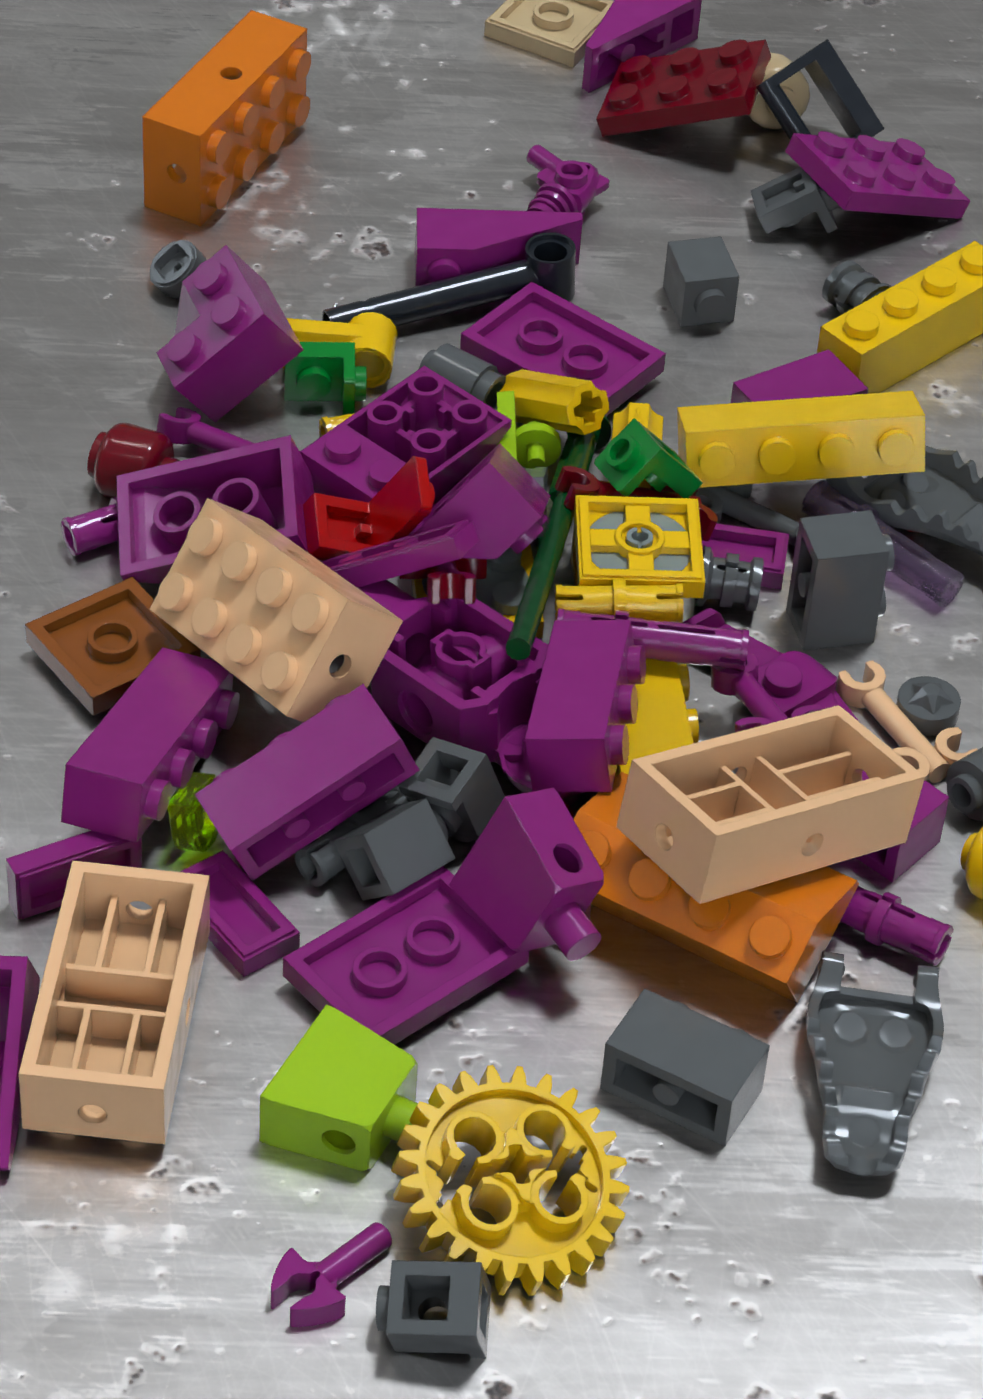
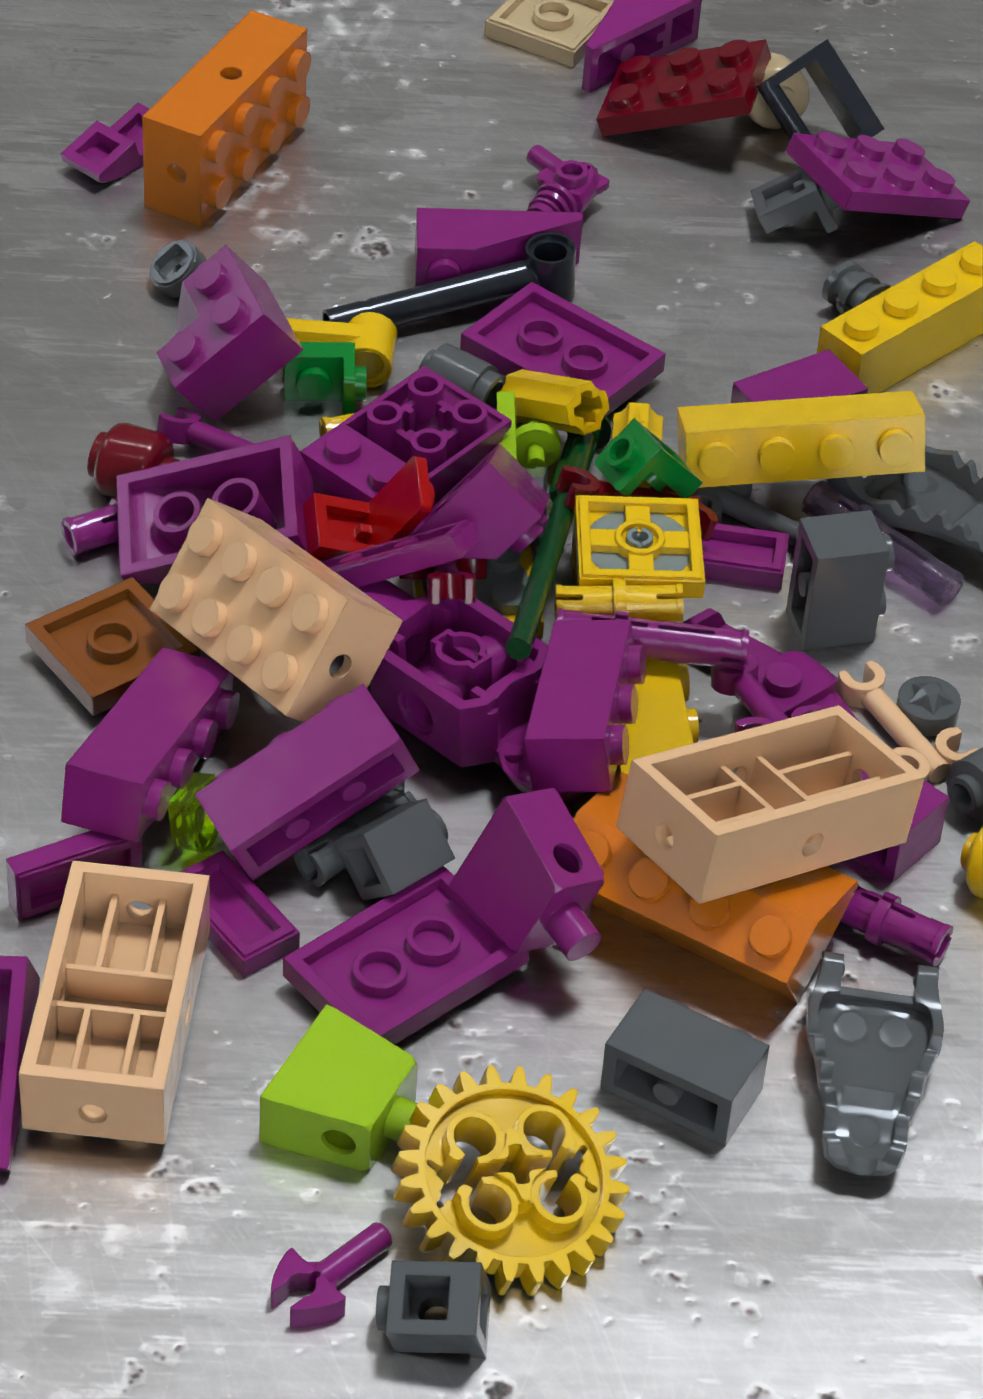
(109, 151): none -> magenta slope
(462, 799): dark grey brick -> none
(701, 281): dark grey brick -> none
(731, 580): dark grey bush -> none

